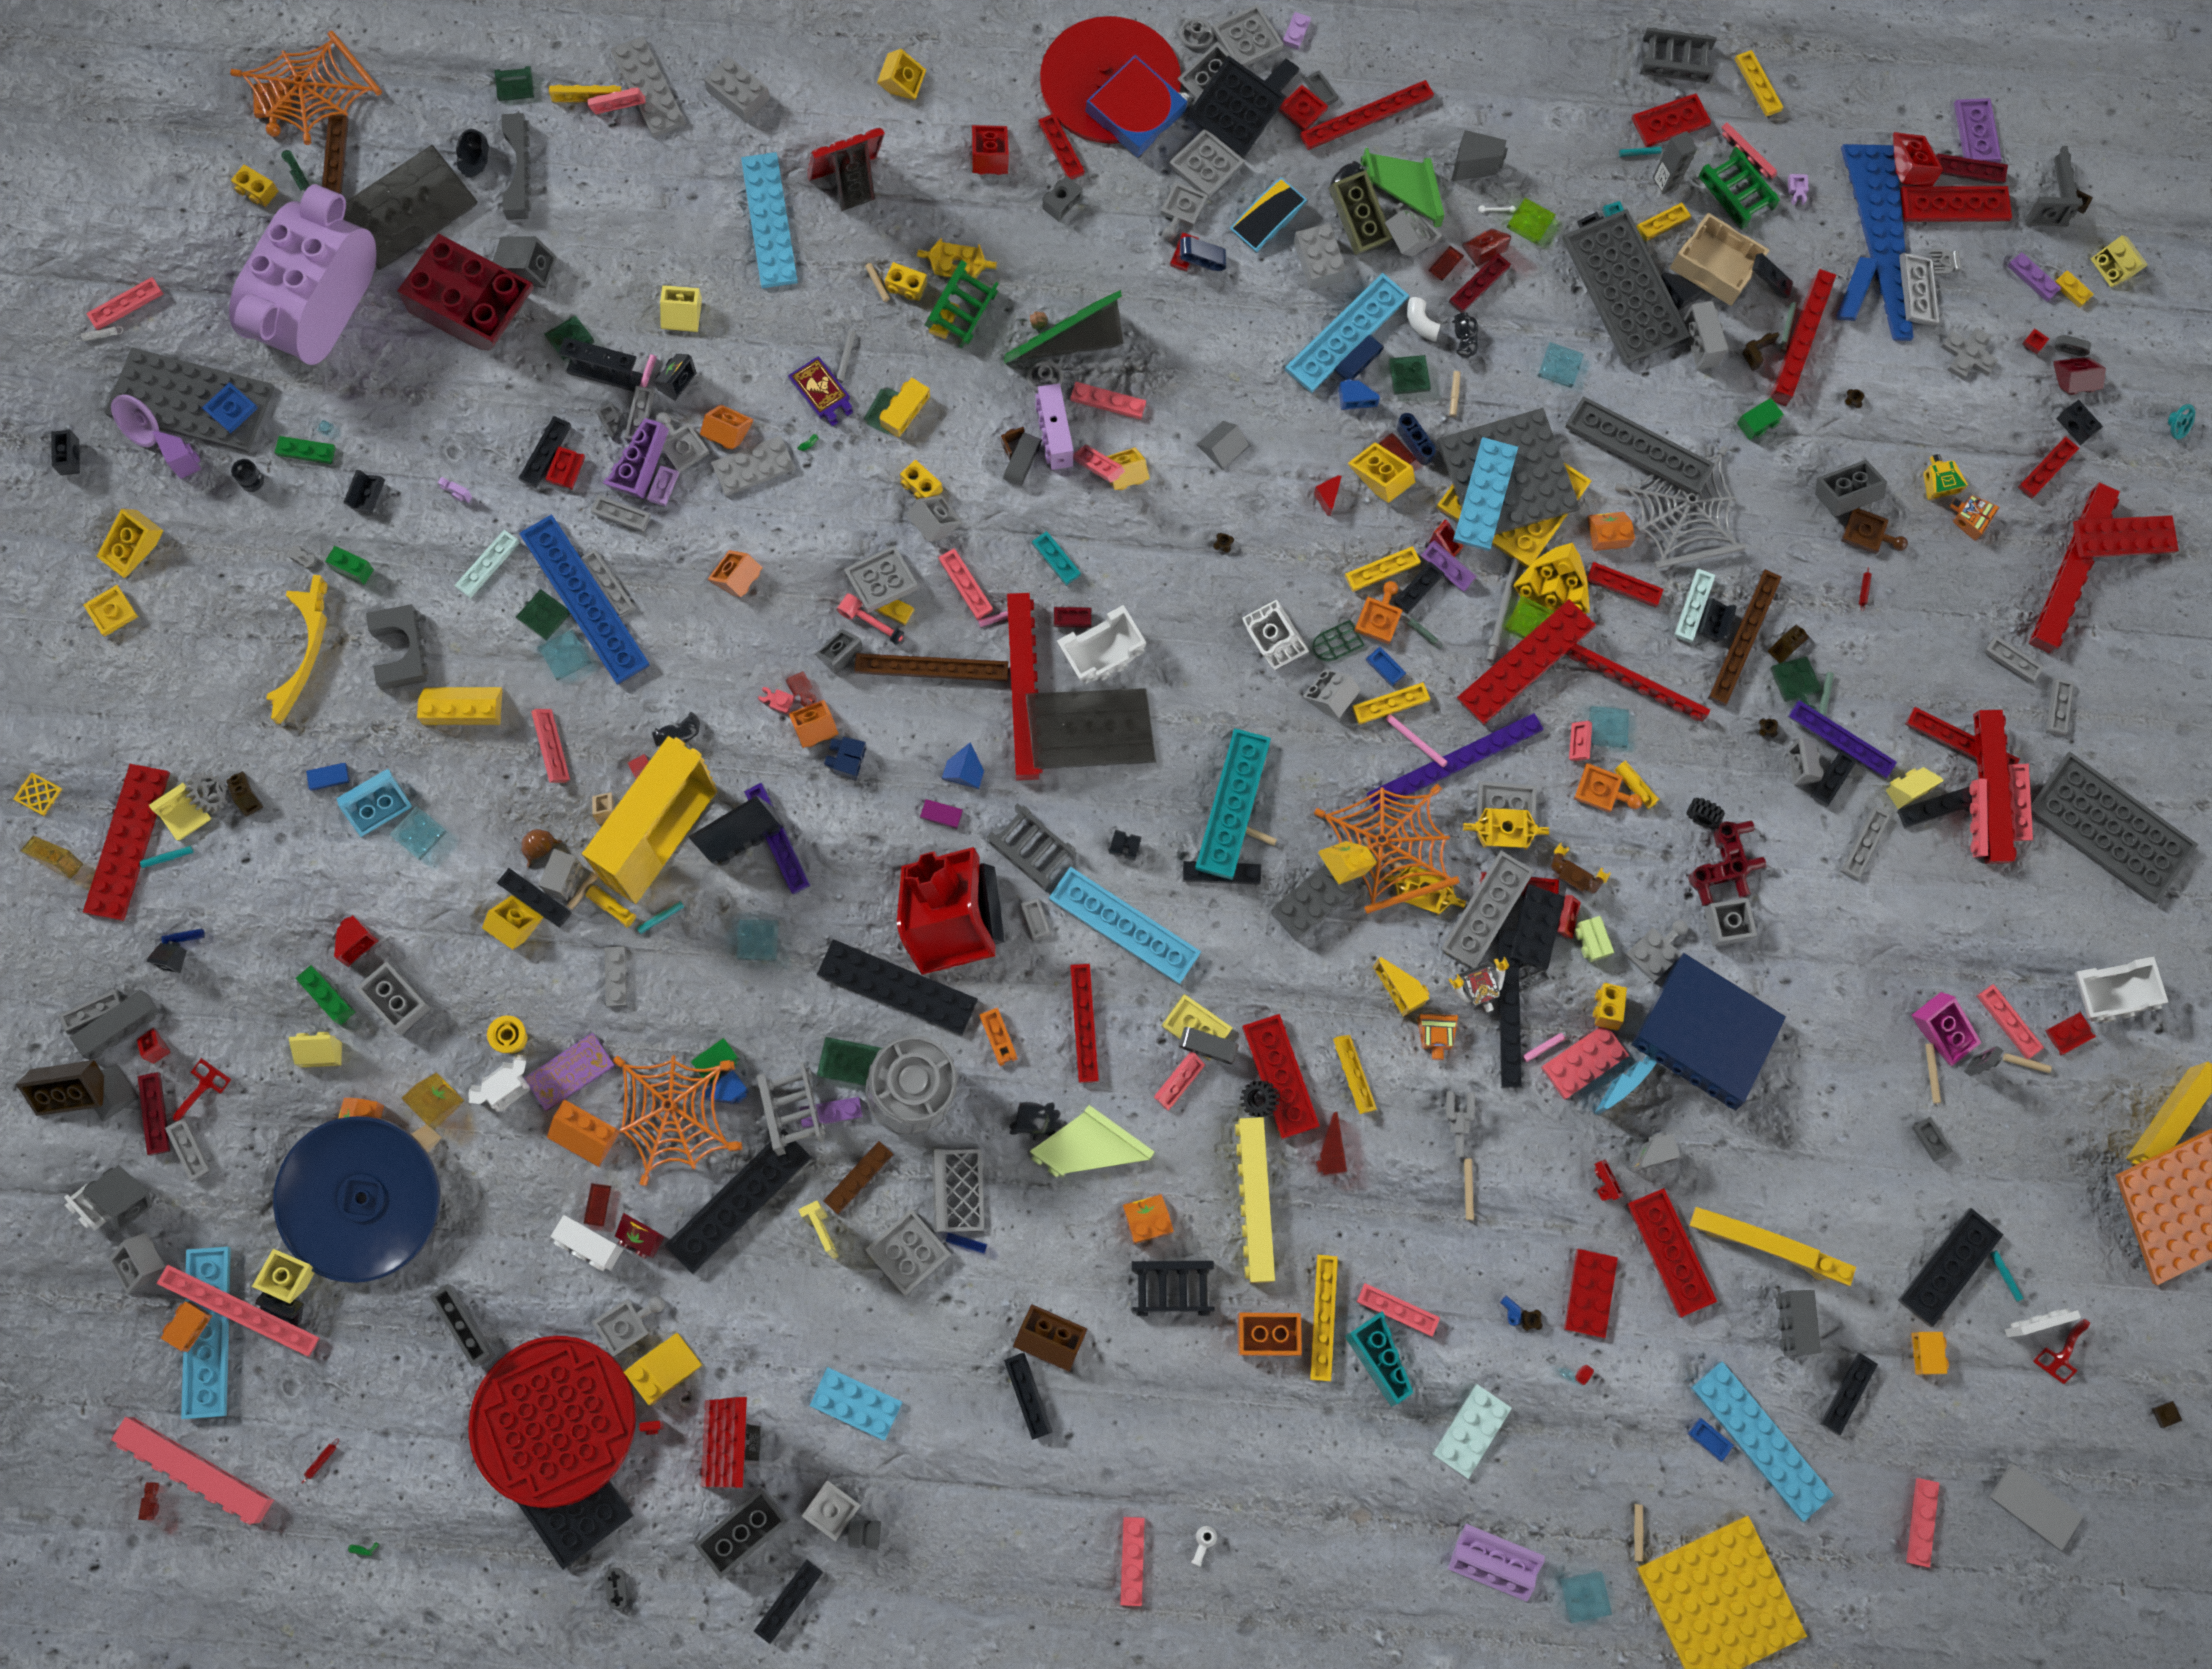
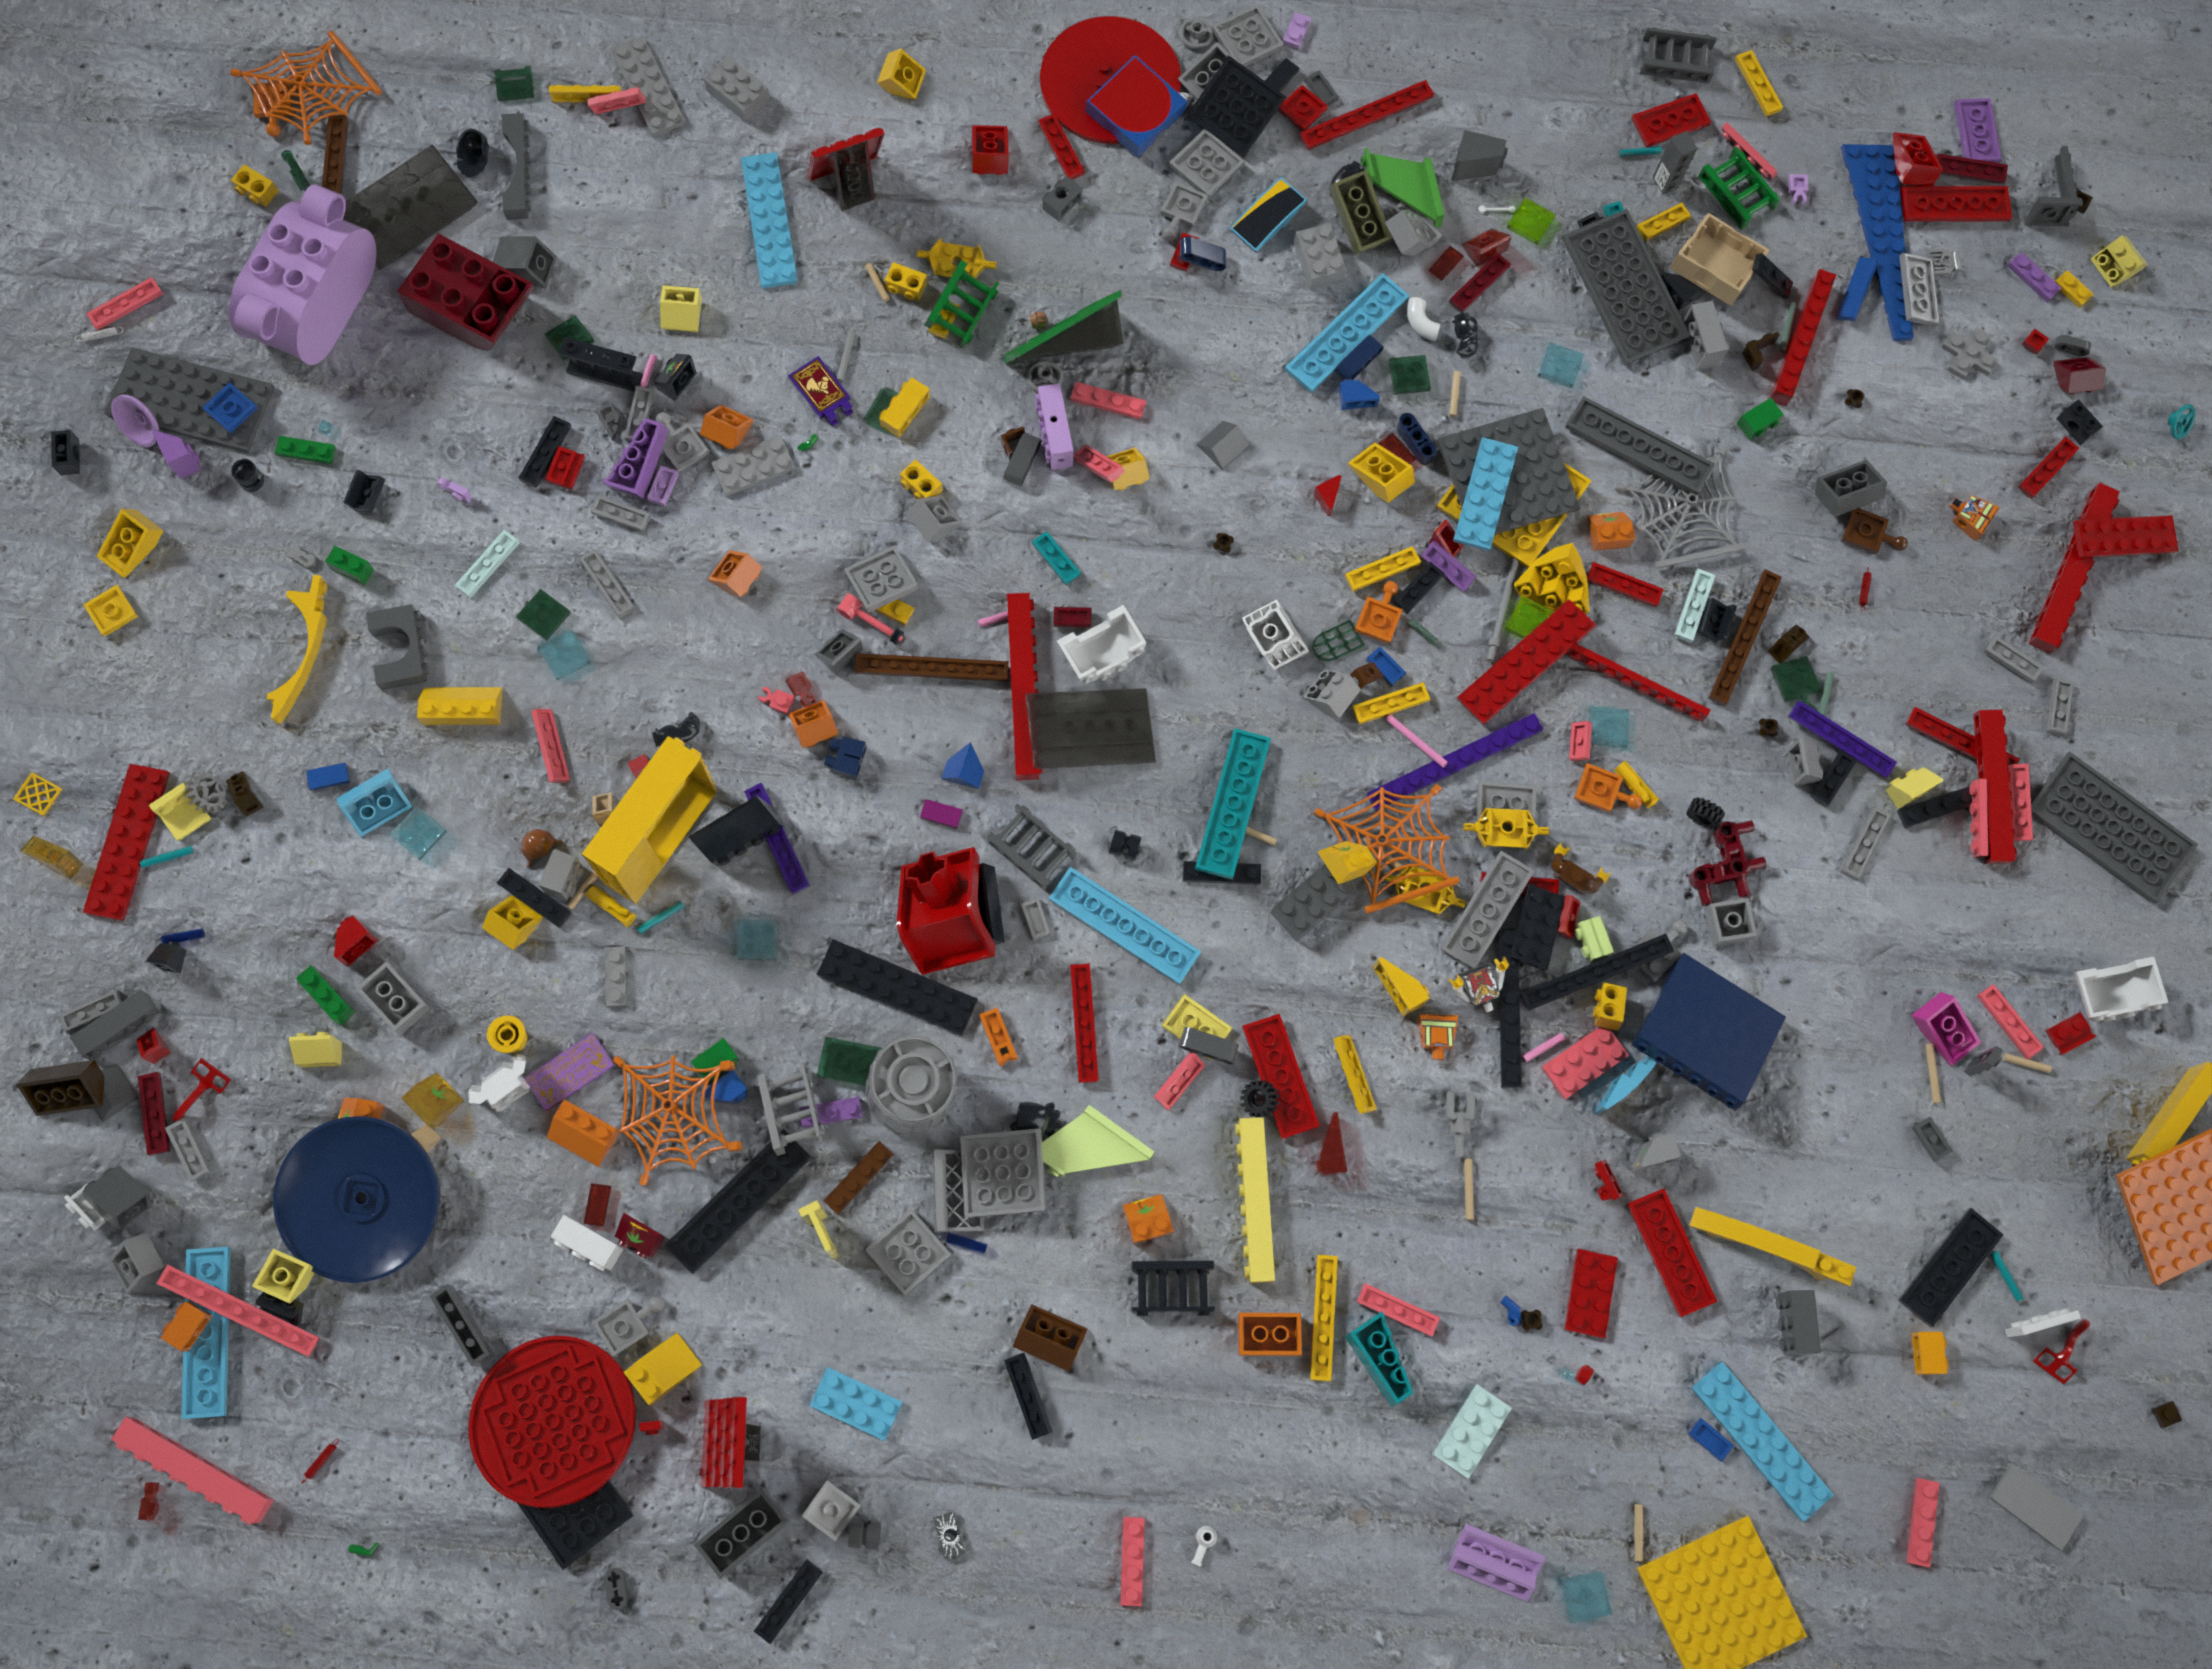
(584, 599): blue plate -> none
(949, 1535): none -> tile
(965, 584): coral plate -> none
(1003, 1173): none -> light grey plate
(1366, 674): none -> reddish brown bracket
(1597, 972): none -> black plate
(1848, 1394): black plate -> none
(1943, 478): yellow torso -> none

